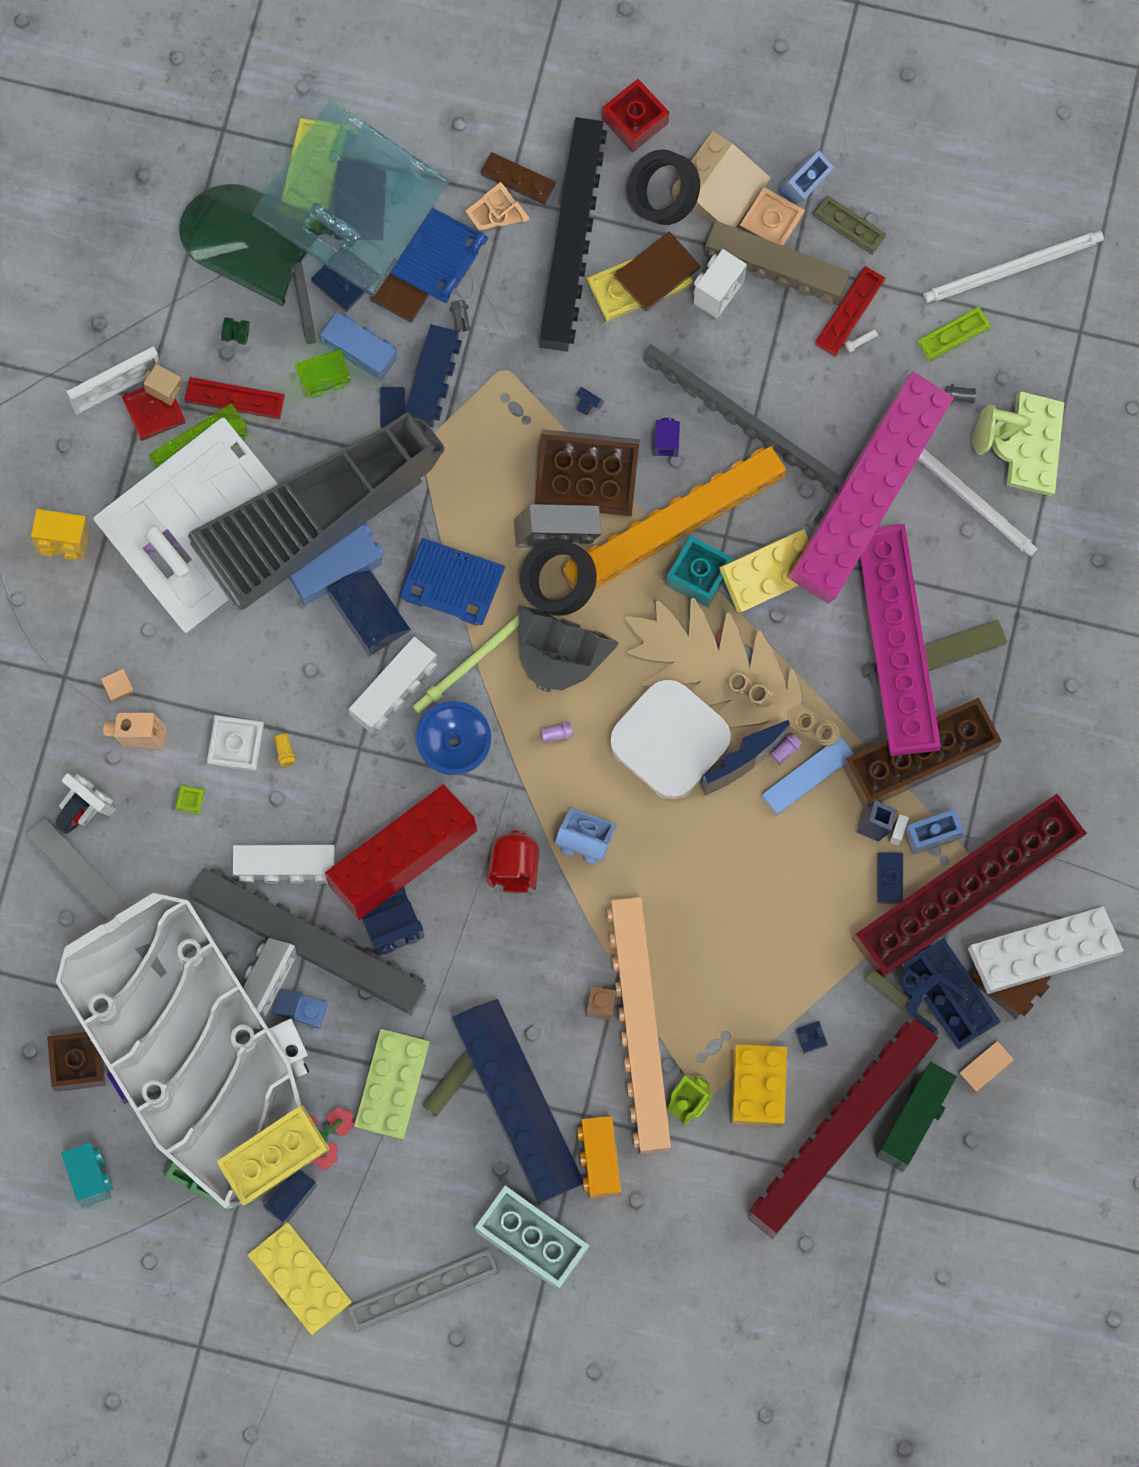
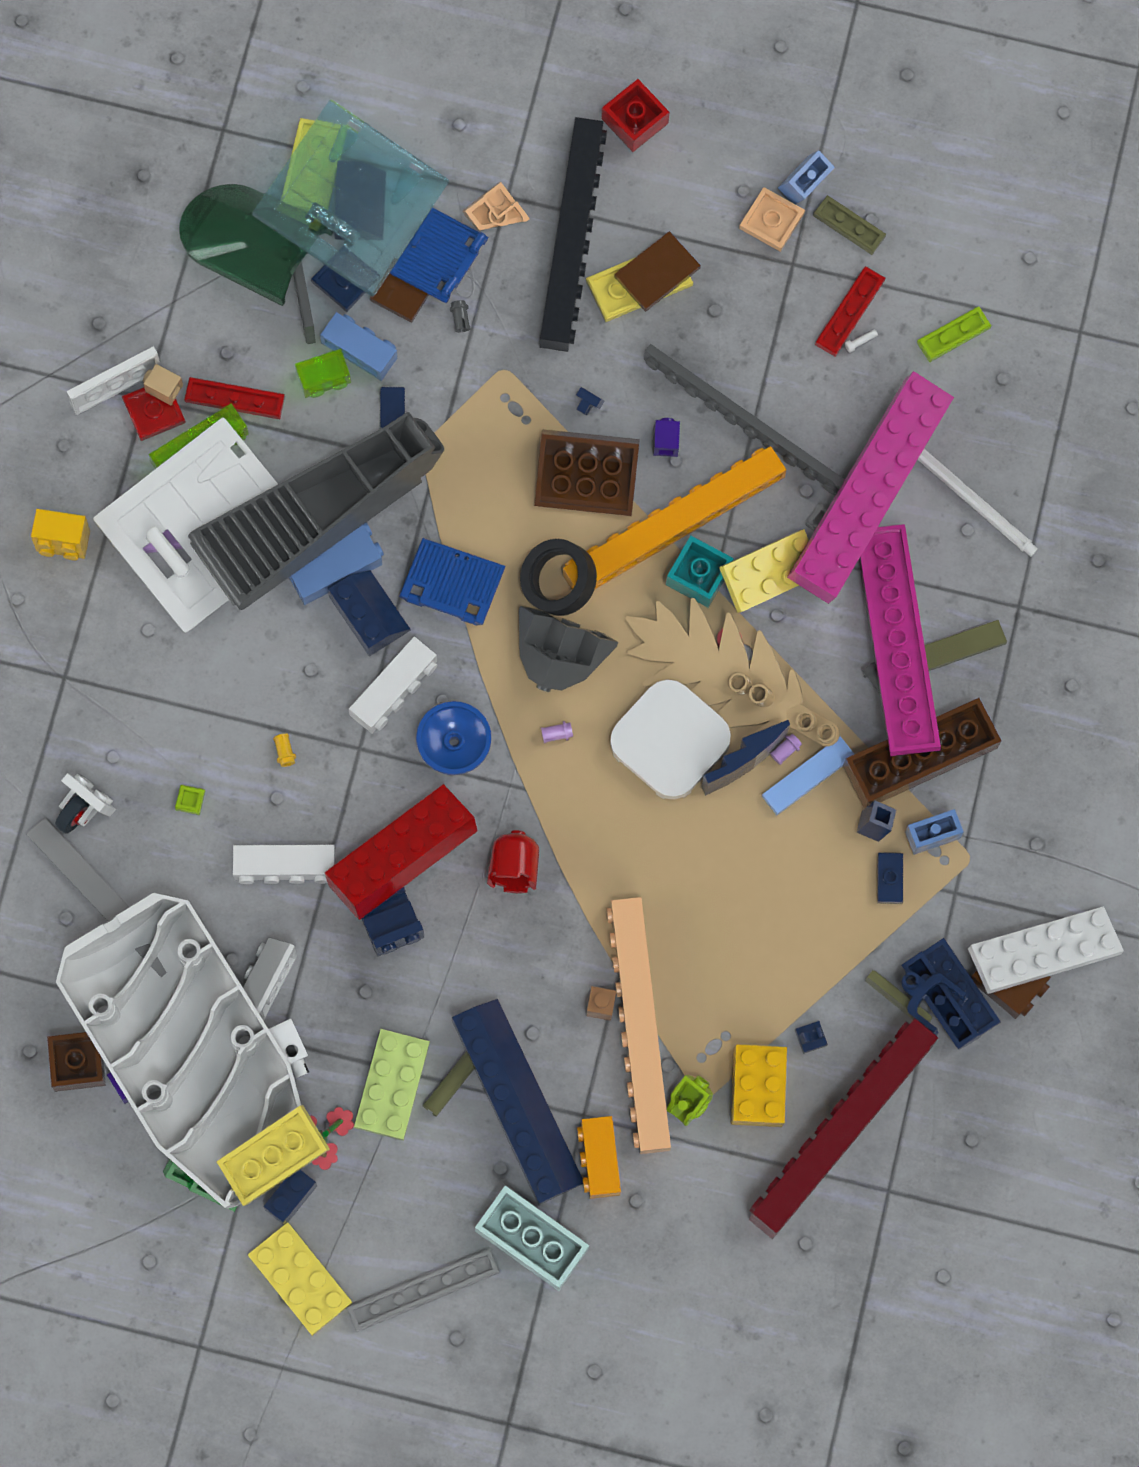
(86, 1174): teal brick -> none
(117, 685): light nougat tile -> none
(137, 730): light nougat torso -> none
(235, 330): dark green wheel -> none
(235, 743): white tile -> none
(300, 1008): medium blue slope -> none
(310, 942): dark grey brick -> none
(432, 374): dark blue brick -> none
(434, 693): yellowish green bar -> none
(518, 178): reddish brown plate -> none
(566, 522): wedge -> none
(585, 835): light blue brick -> none
(639, 182): black tyre -> none
(719, 283): white brick -> none
(727, 181): tan slope -> none
(780, 263): dark tan brick -> none
(899, 829): white tile -> none
(916, 1117): dark green brick -> none
(961, 394): dark grey pin -> none
(969, 886): dark red brick -> none
(986, 1067): light nougat tile -> none
(1013, 266): white piece -> none
(1024, 439): yellowish green plate -> none

